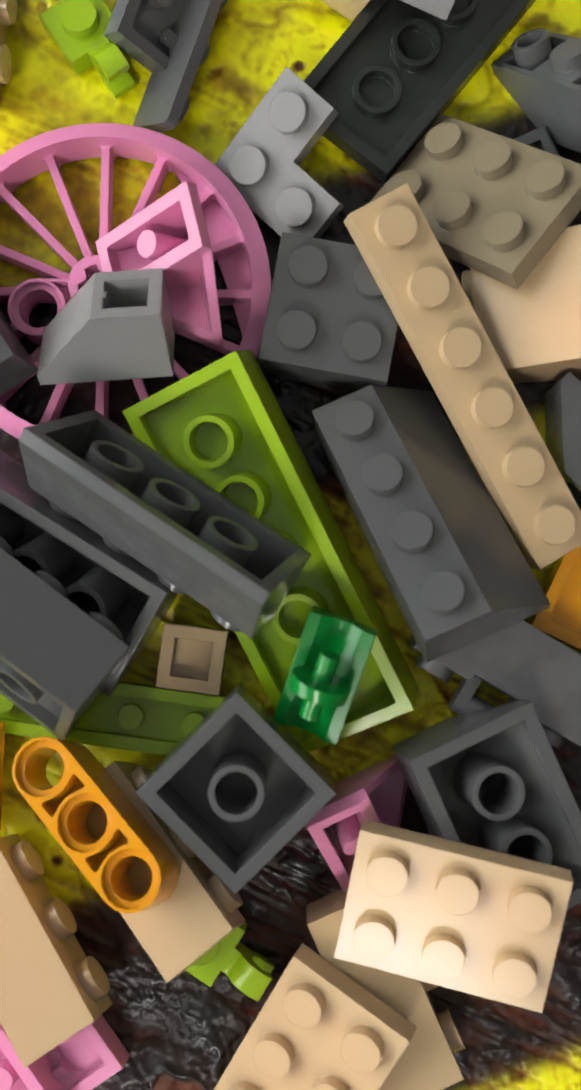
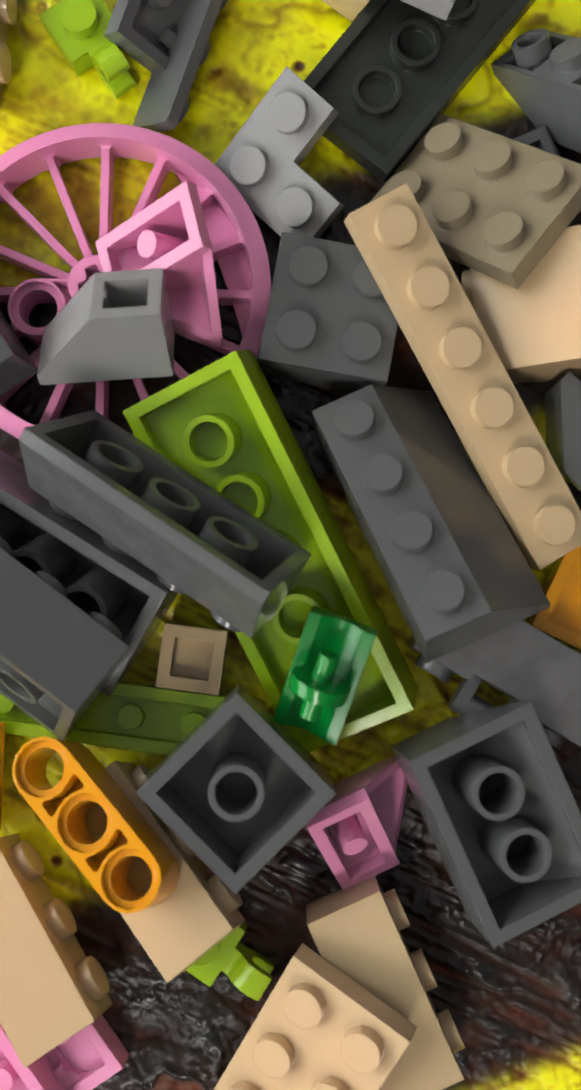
(454, 915): tan plate -> none

